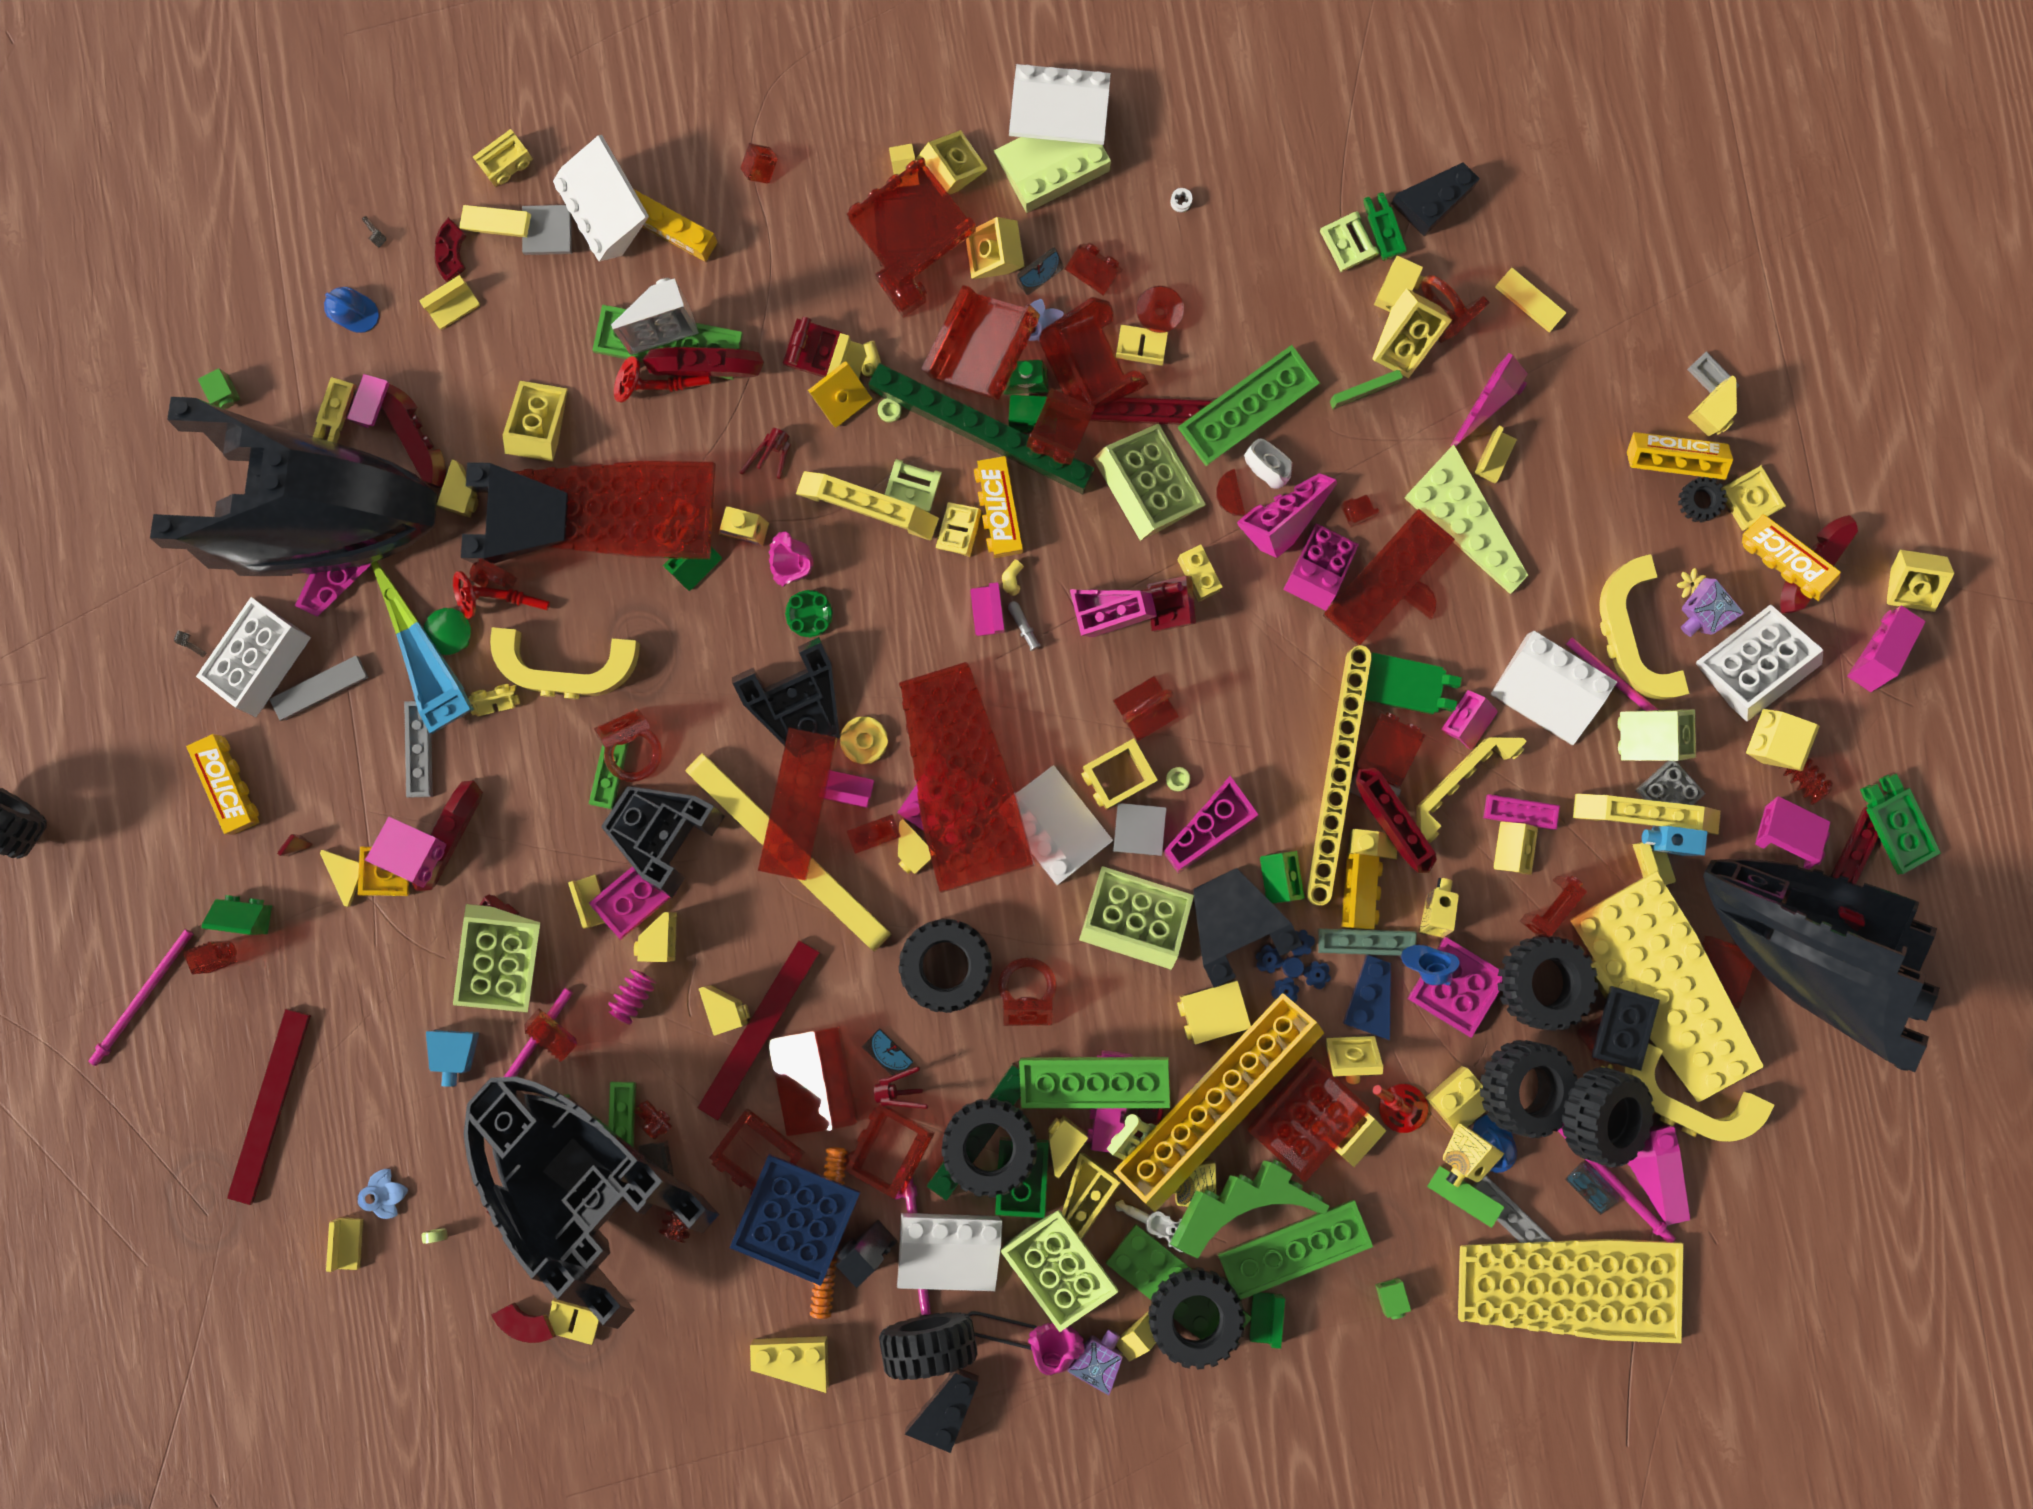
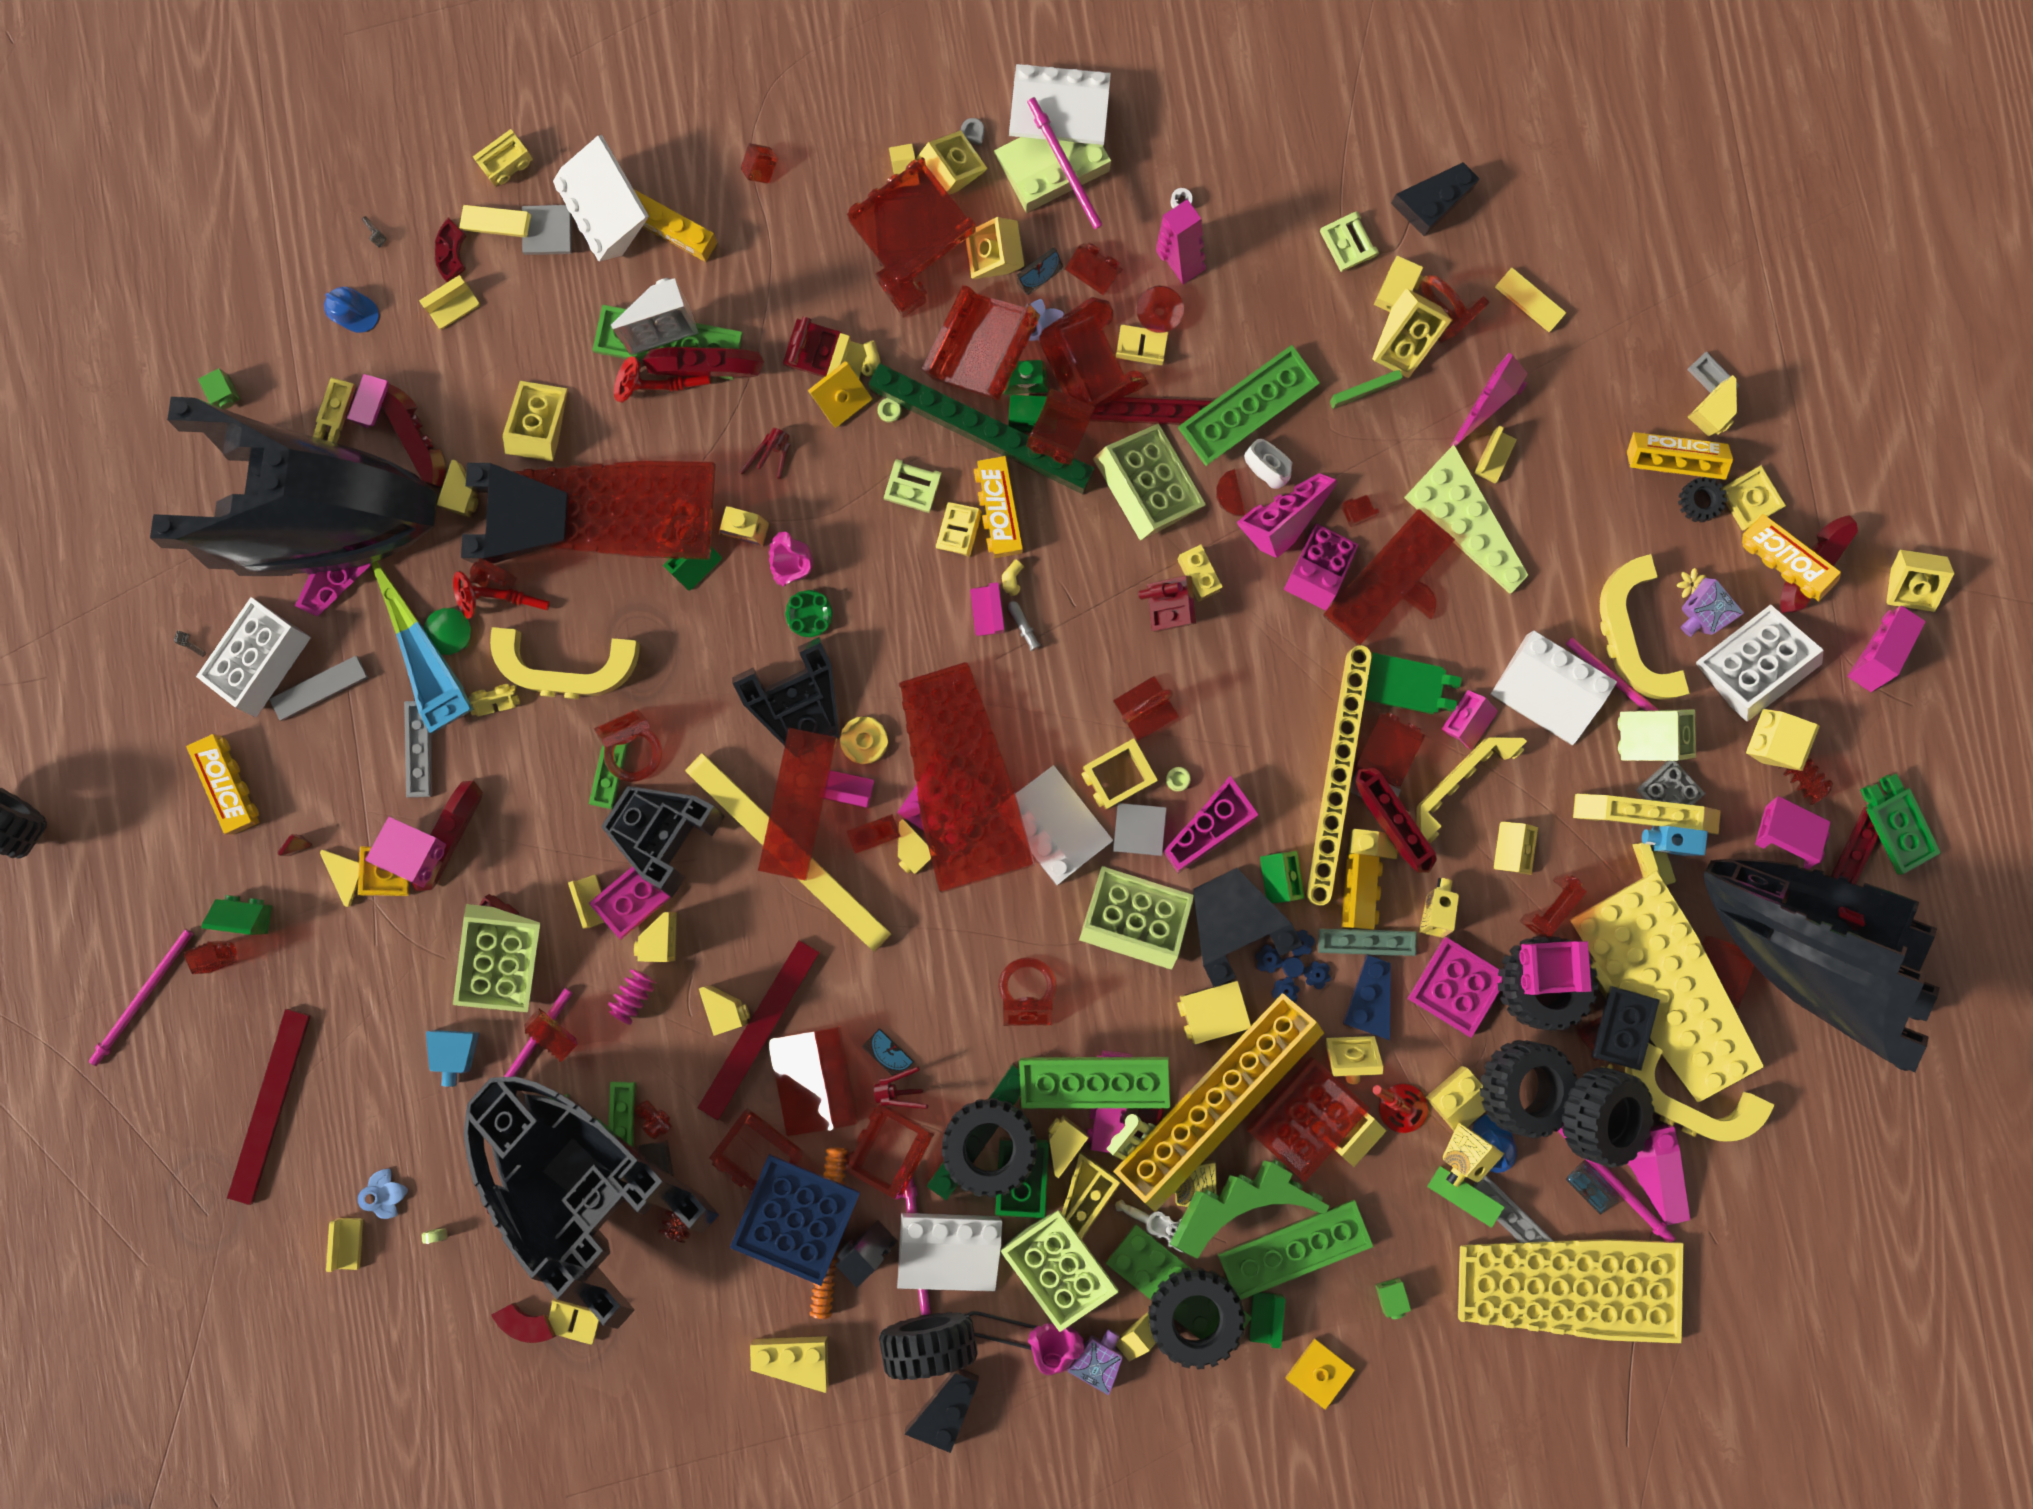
(868, 502): light yellow slope -> none
(912, 971): black tyre -> none
(973, 131): none -> light grey tile
(1043, 122): none -> dark pink bar
(1110, 610): dark pink wedge -> none
(1181, 241): none -> dark pink wedge
(1319, 1373): none -> yellow plate
(1385, 228): green hinge -> none
(1432, 964): blue piece -> none
(1521, 811): dark pink plate -> none
(1555, 967): none -> dark pink panel

